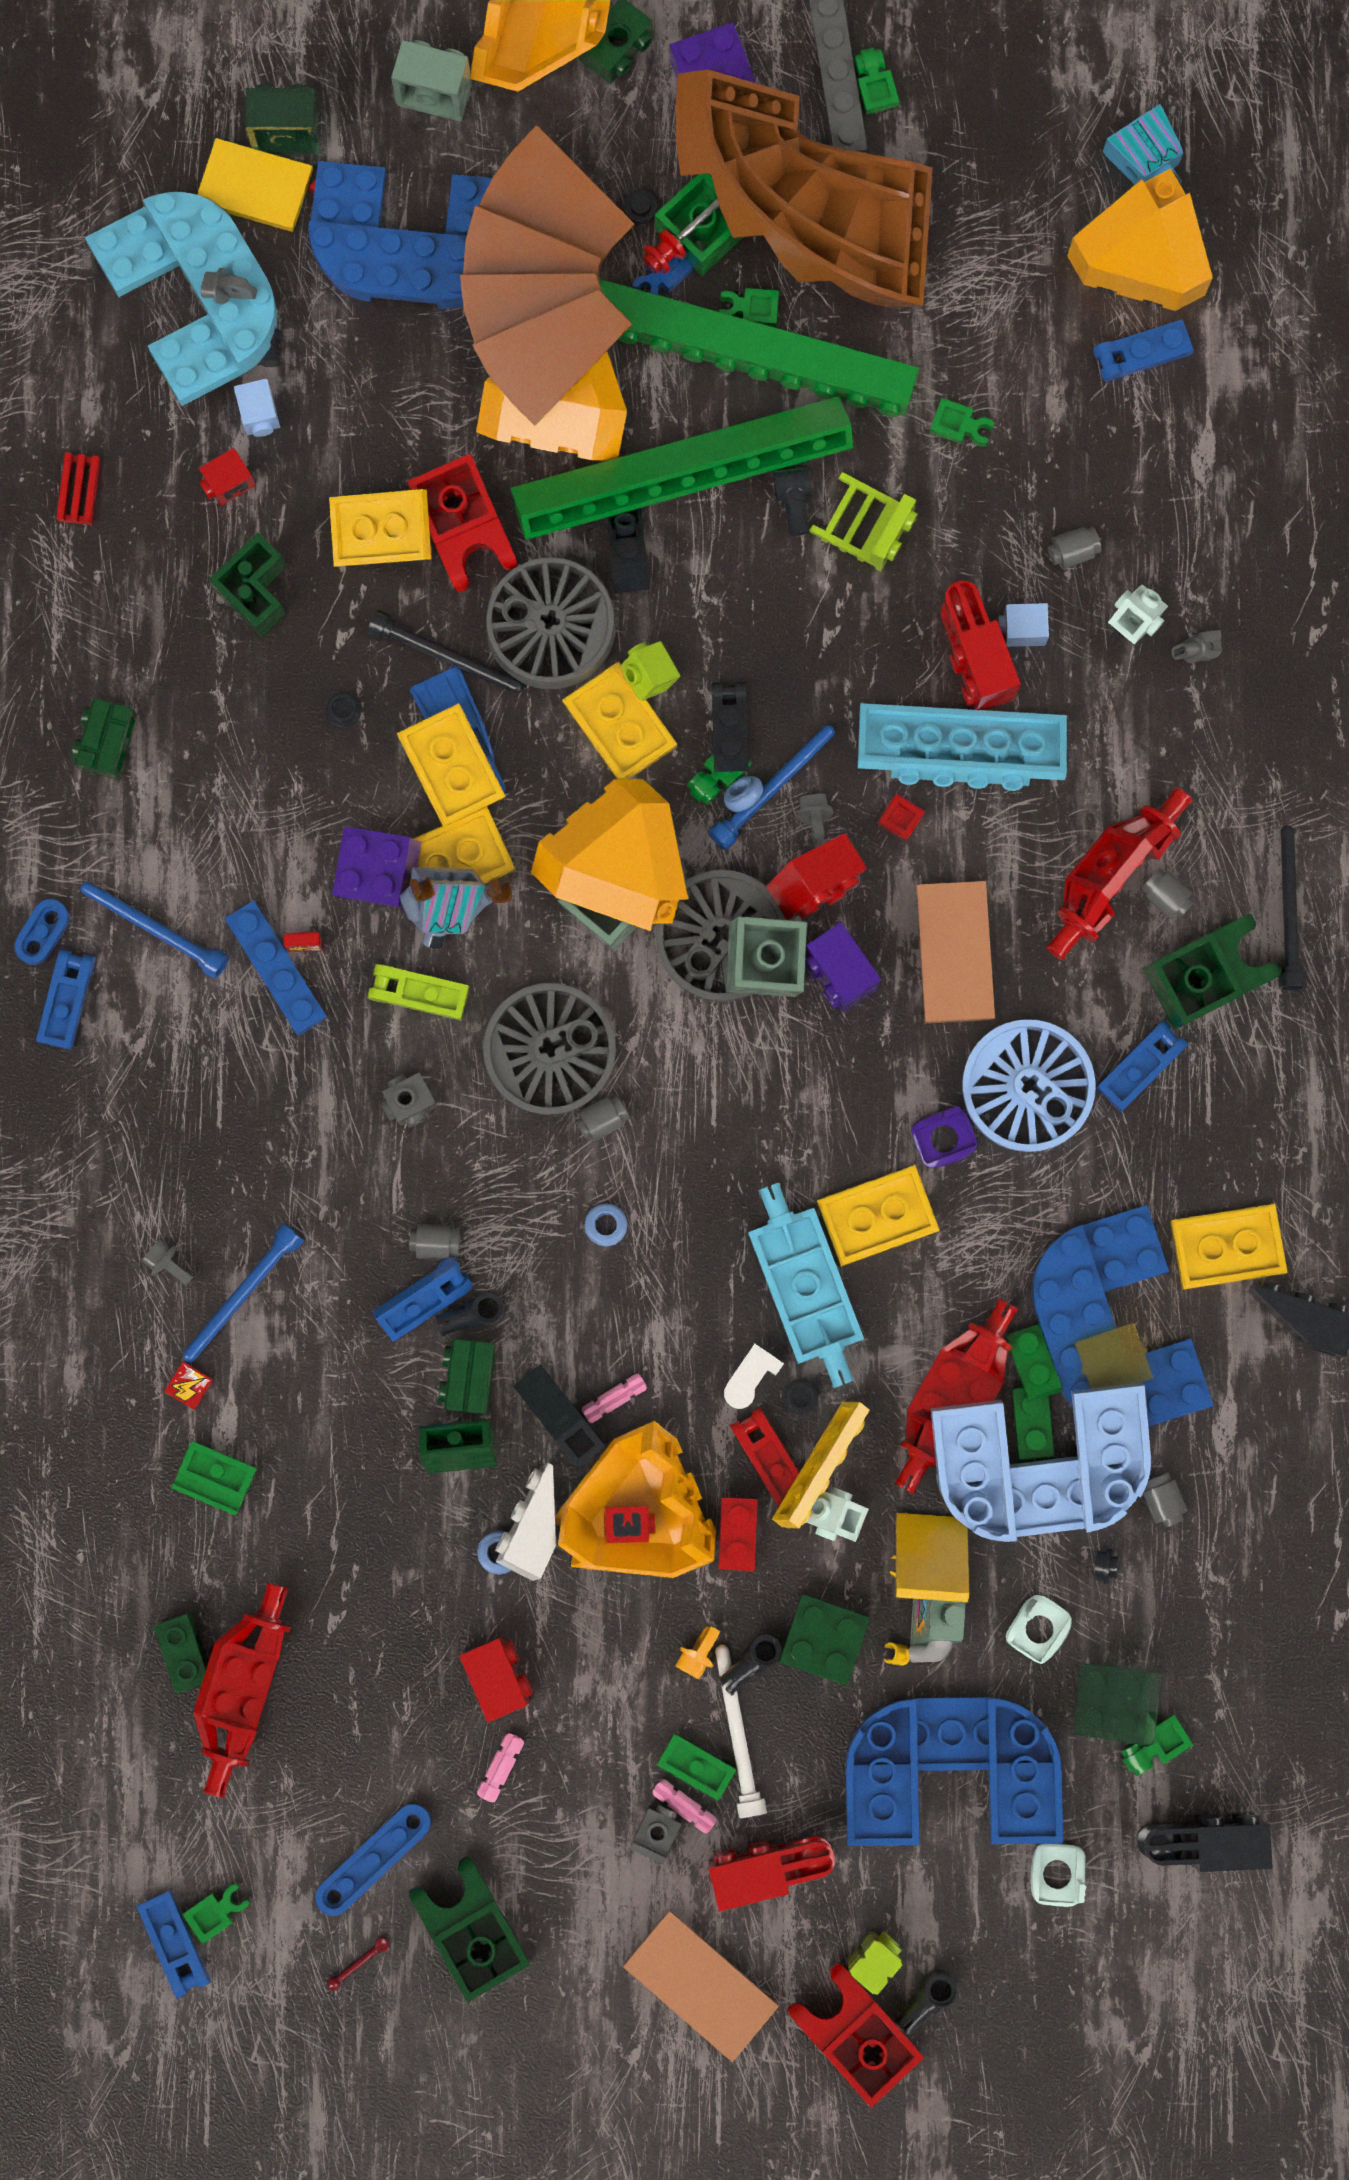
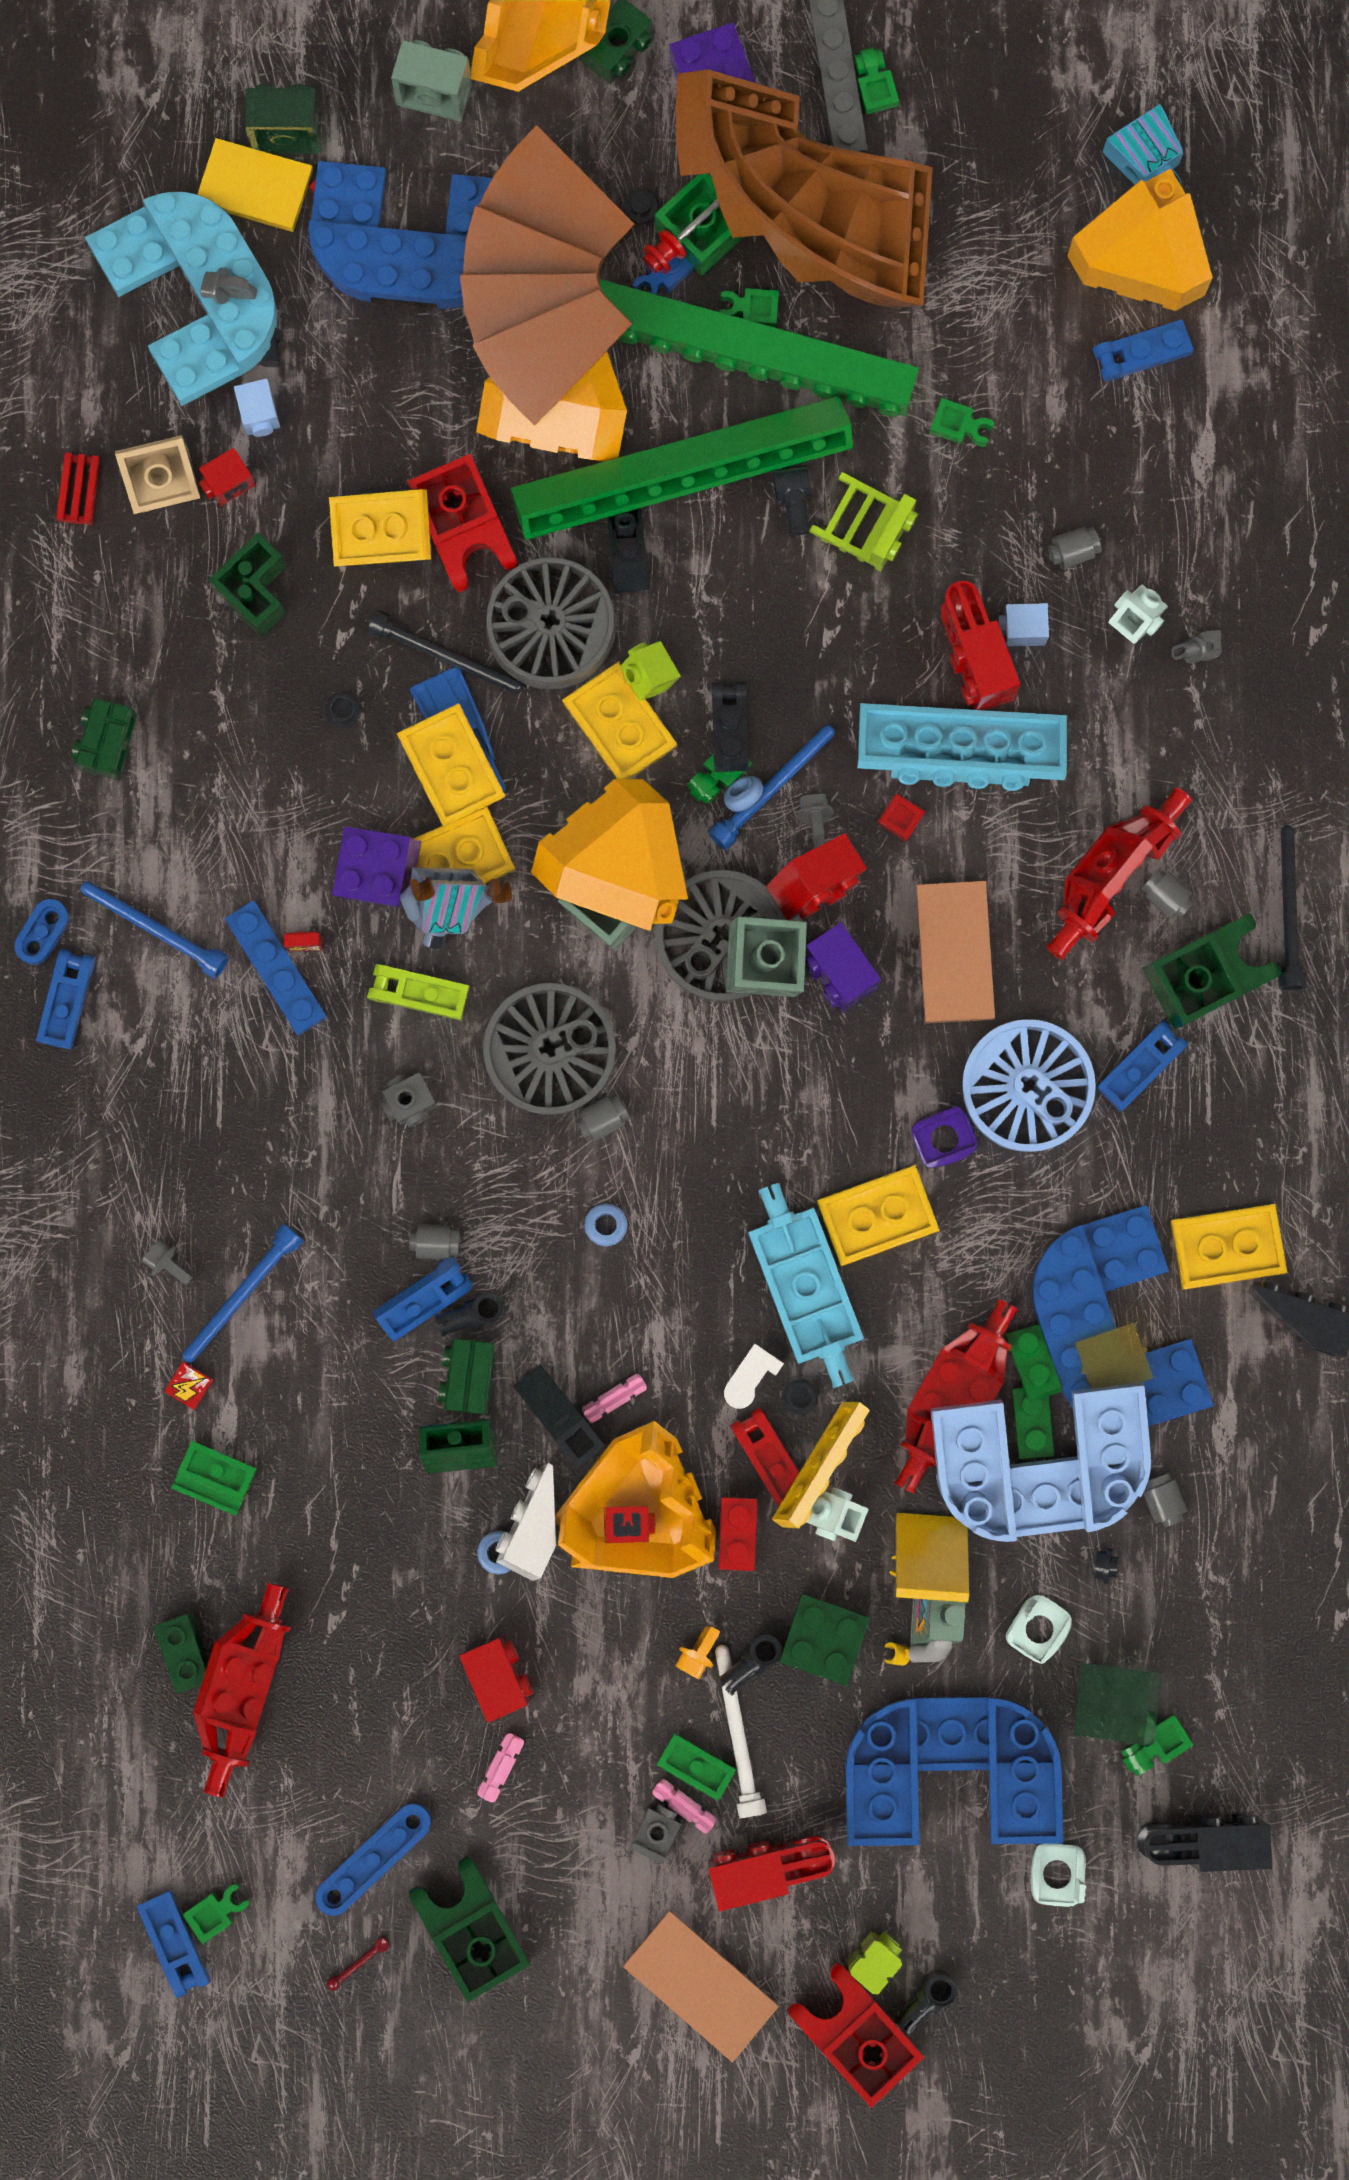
(158, 474): none -> tan slope

